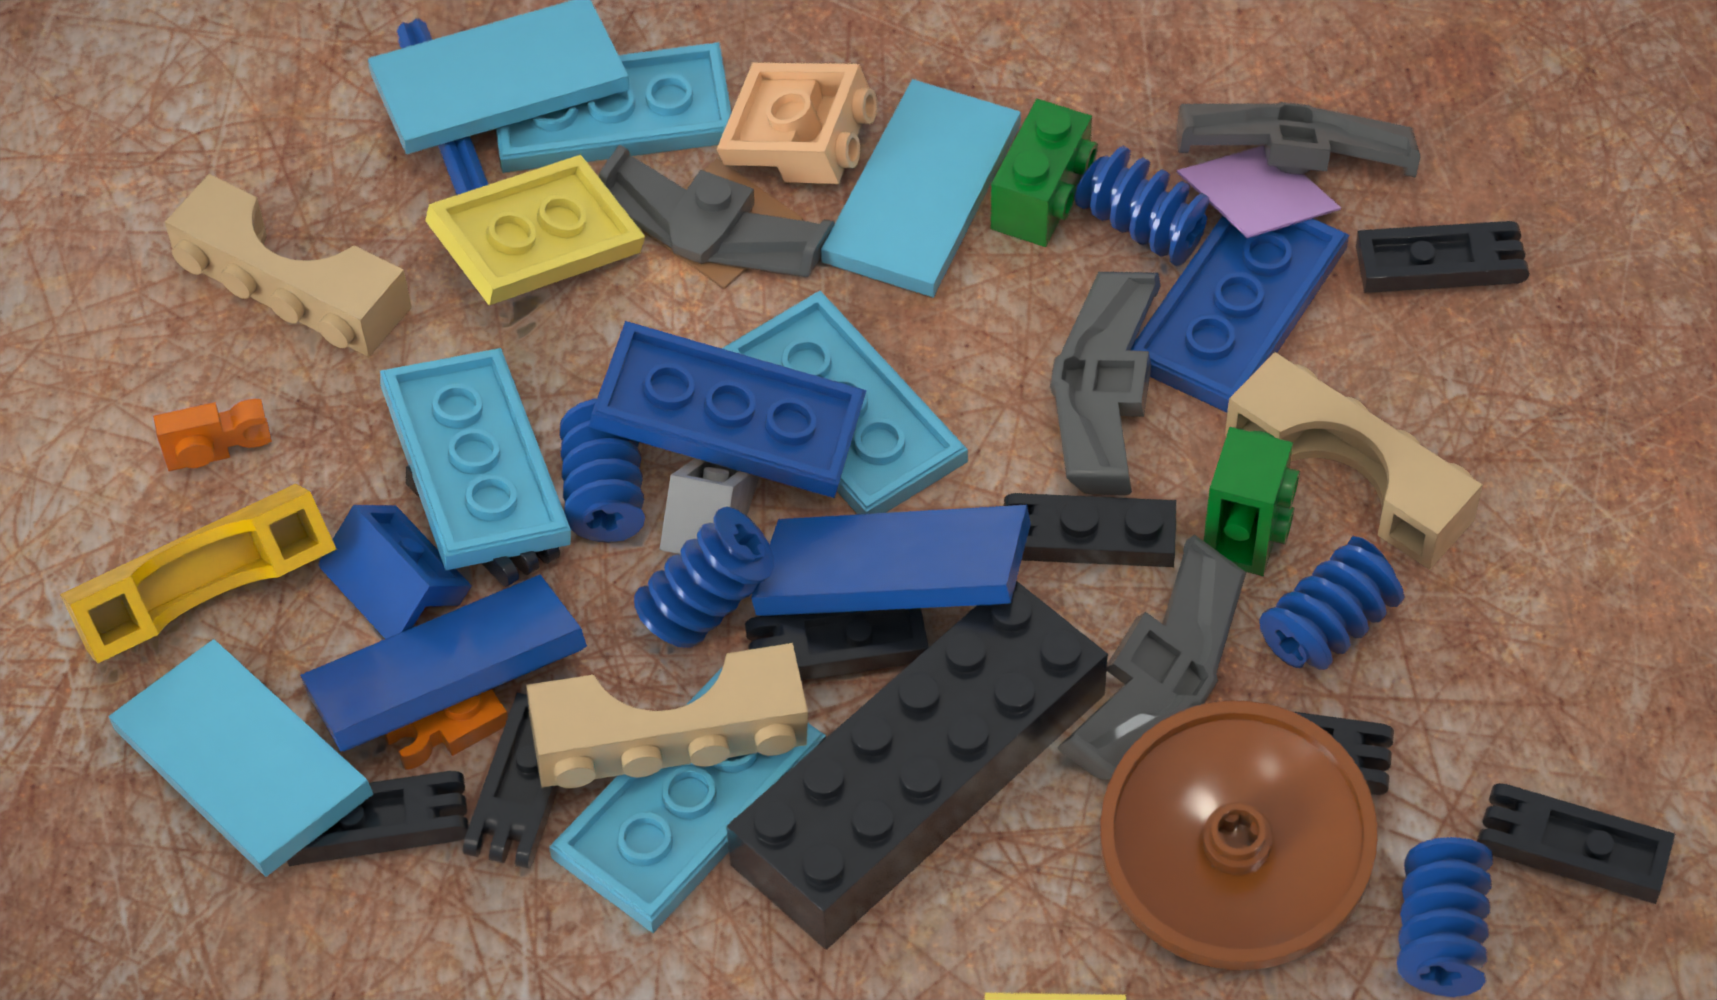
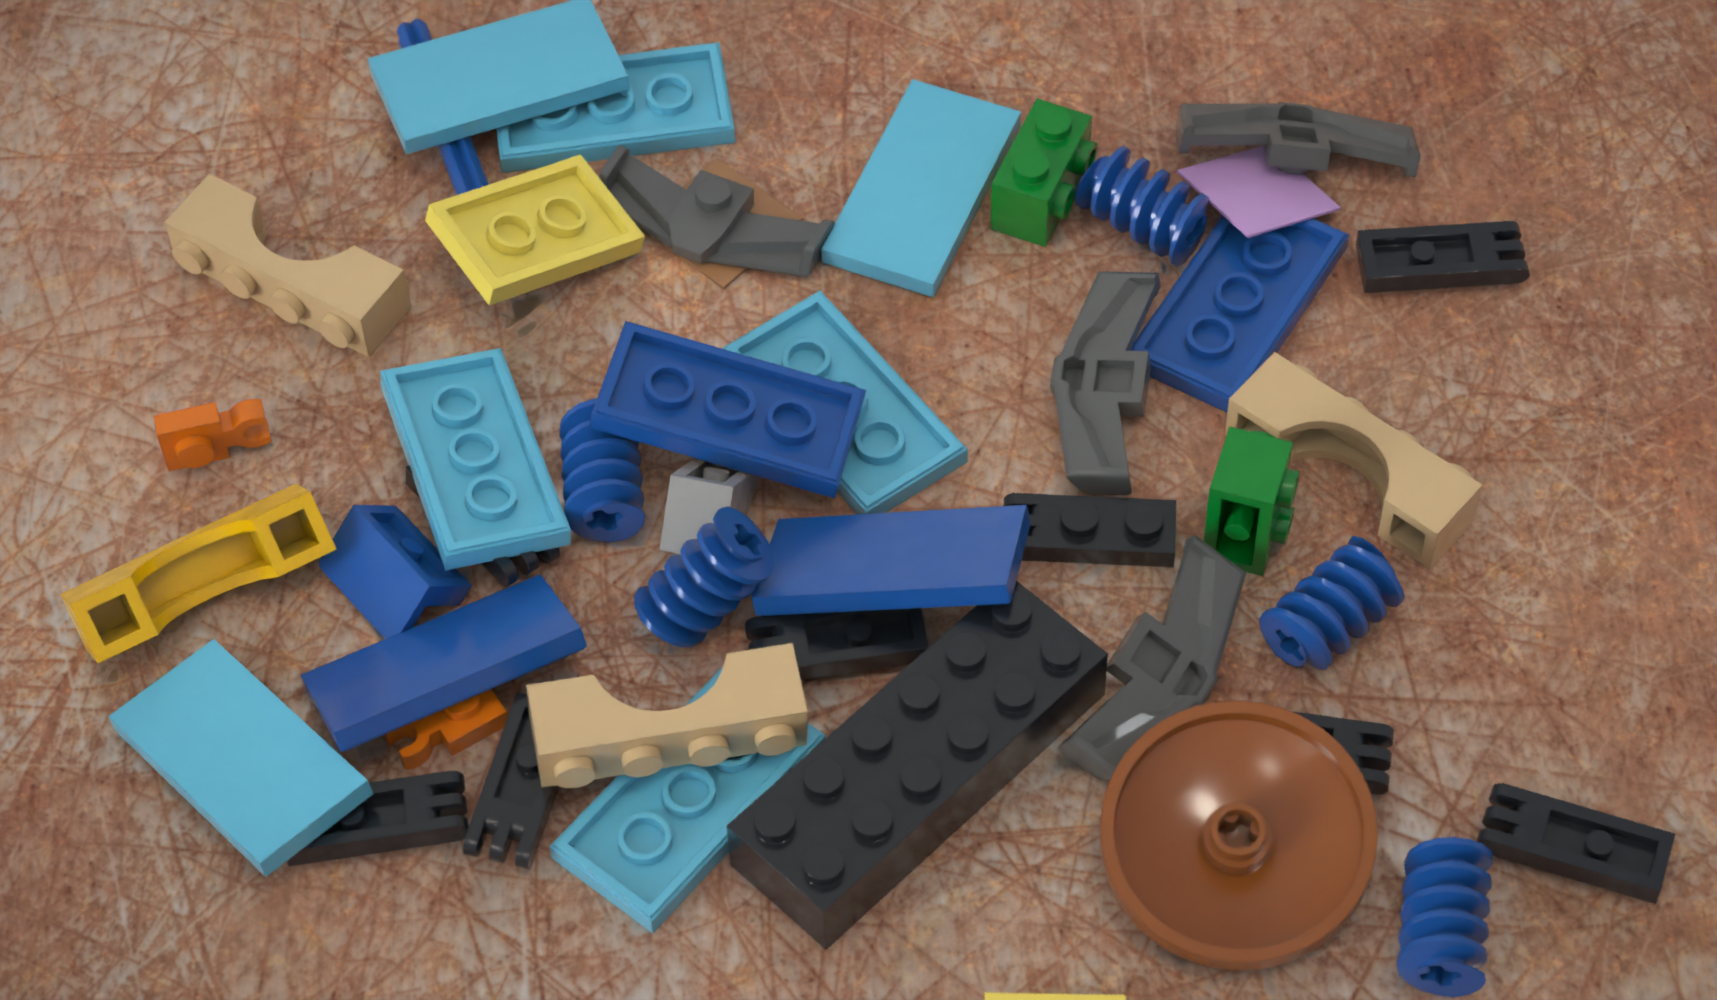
(799, 120): light nougat plate -> none

